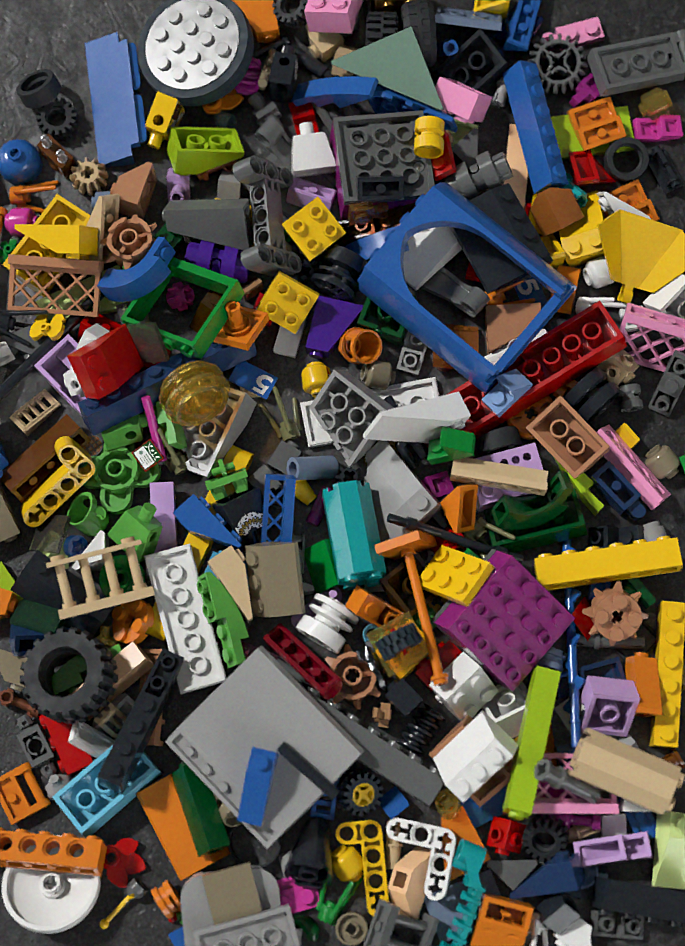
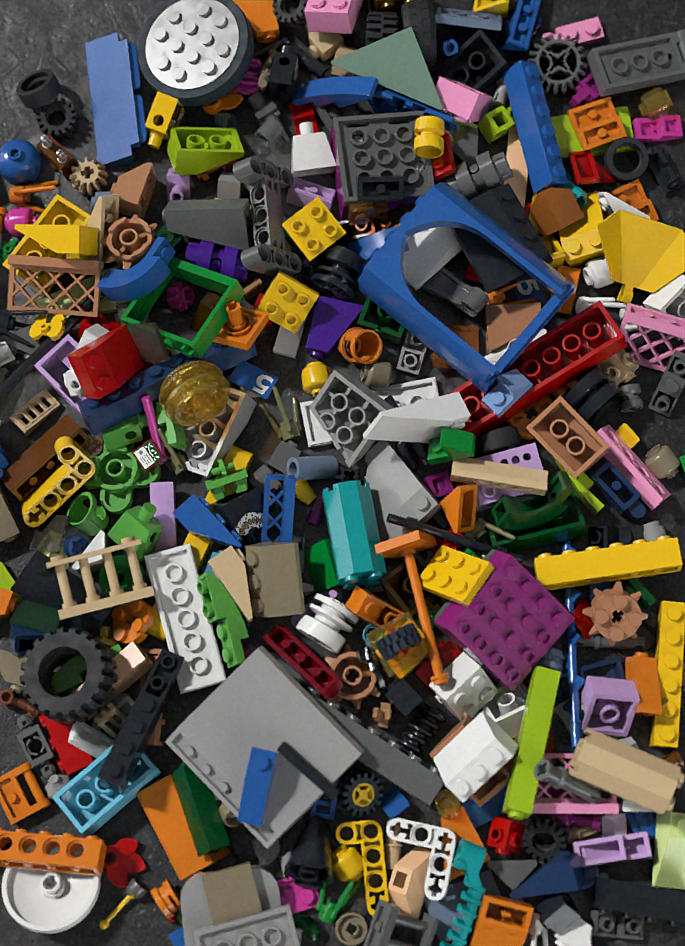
(496, 123): none -> lime brick

